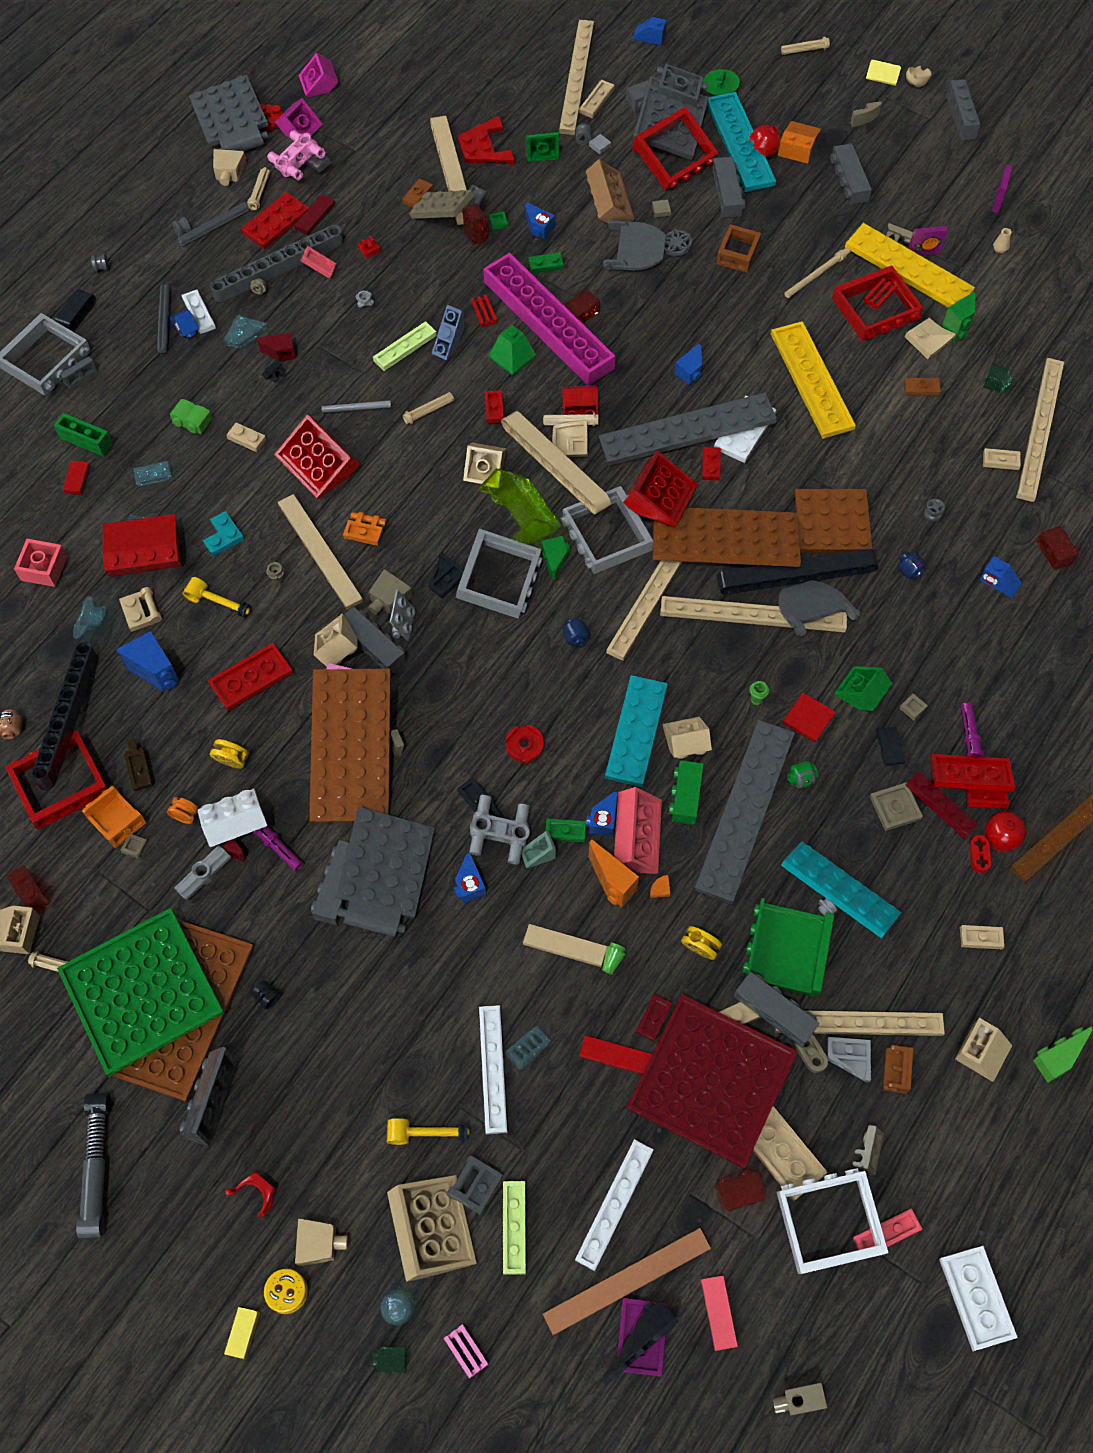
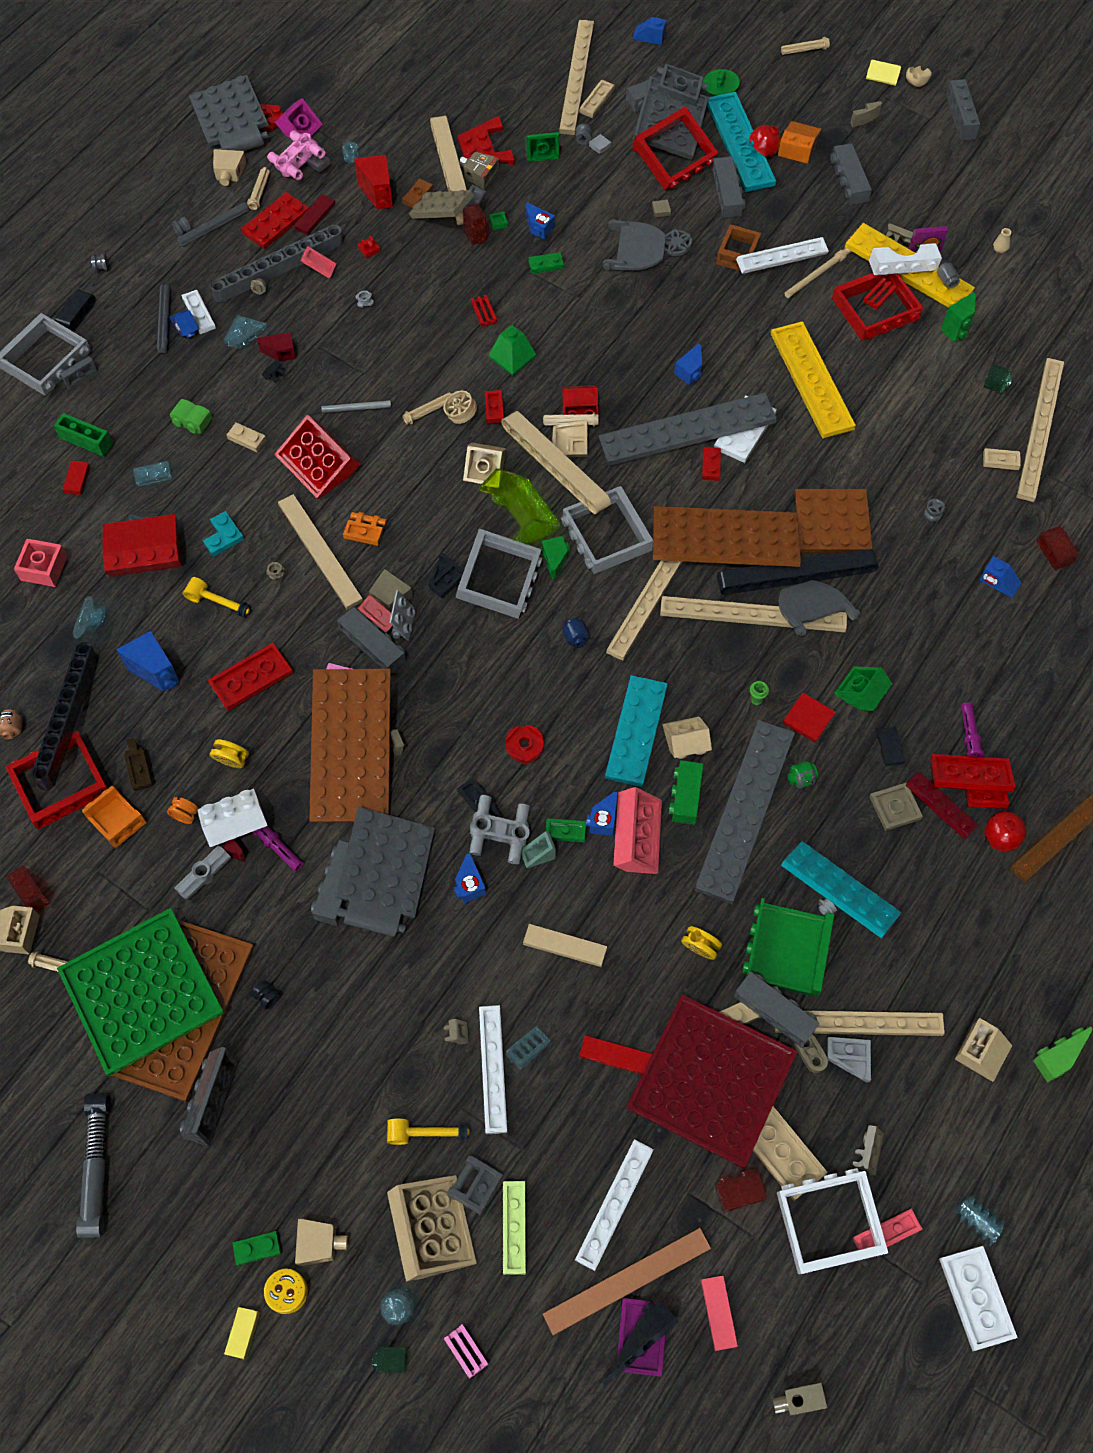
(134, 611): tan plate -> none
(134, 846): dark tan tile -> none
(256, 1248): none -> green plate
(266, 1189): red helmet -> none
(318, 76): dark pink slope -> none
(335, 641): tan slope -> none
(350, 151): none -> clear light blue wheel
(374, 180): none -> red slope
(376, 612): none -> red plate
(404, 346): yellowish green plate -> none
(449, 332): sand blue slope -> none
(458, 403): none -> tan wheel
(458, 1031): none -> dark tan tile
(480, 168): none -> dark tan torso
(549, 319): dark pink brick -> none
(583, 305): clear red brick -> none
(609, 193): medium nougat slope -> none
(613, 957): bright green cone -> none
(616, 879): orange slope -> none
(653, 1018): dark red plate -> none
(660, 491): red slope -> none
(660, 887): orange tile -> none
(782, 255): none -> white tile
(886, 261): none -> white arch
(898, 1069): dark orange hinge -> none
(912, 565): dark blue head -> none
(913, 707): dark tan plate -> none
(922, 387): dark orange plate -> none
(929, 337): tan plate -> none
(948, 275): none -> dark grey brick
(980, 1219): none -> clear light blue piece
(982, 937): tan plate -> none
(984, 854): red beam -> none
(1002, 188): magenta tile -> none

